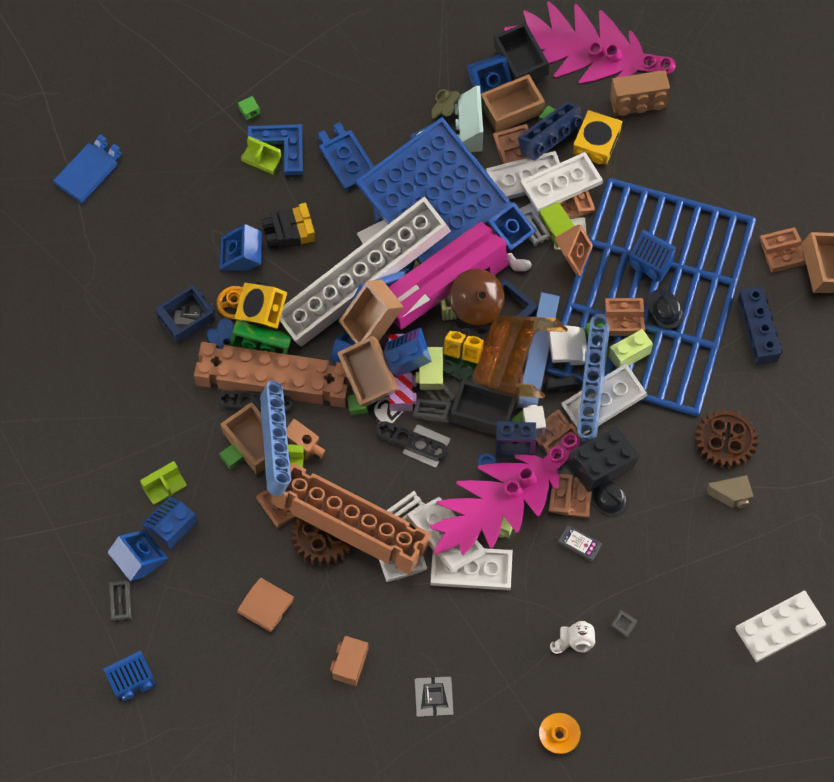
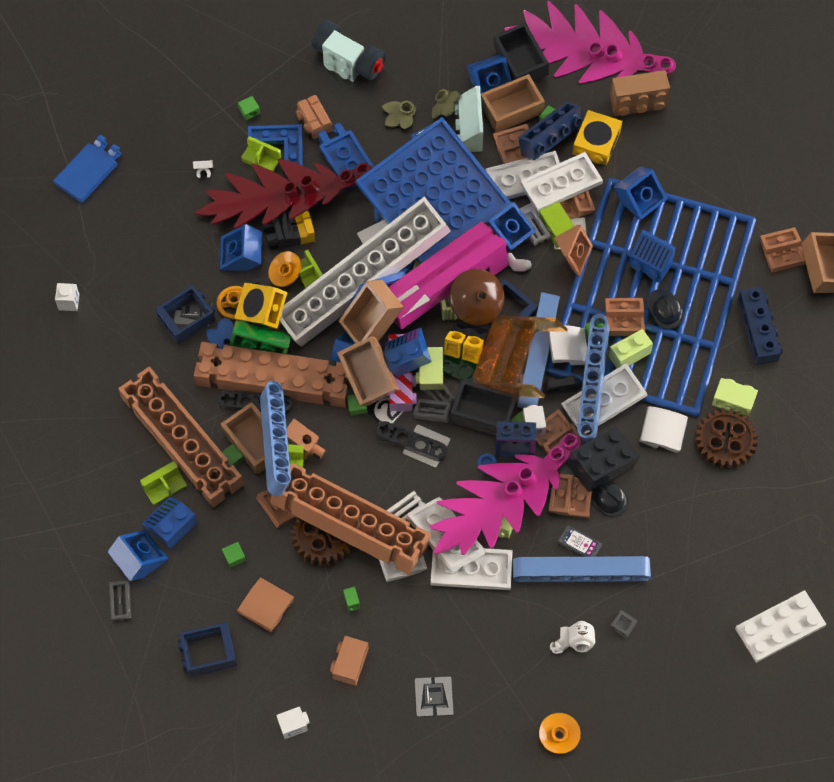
(67, 297): none -> white brick
(129, 676): blue slope -> none
(181, 437): none -> nougat brick
(203, 165): none -> white tile
(203, 633): none -> dark blue window
(234, 554): none -> bright green piece
(278, 193): none -> dark red plant
(284, 269): none -> light orange dish
(293, 722): none -> white brick
(309, 270): none -> lime panel
(313, 116): none -> nougat brick
(346, 55): none -> brick
(351, 599): none -> bright green piece
(397, 115): none -> olive plate
(581, 569): none -> medium blue beam
(641, 192): none -> blue slope
(663, 429): none -> white slope
(732, 492): dark tan slope -> none
(734, 396): none -> yellowish green brick

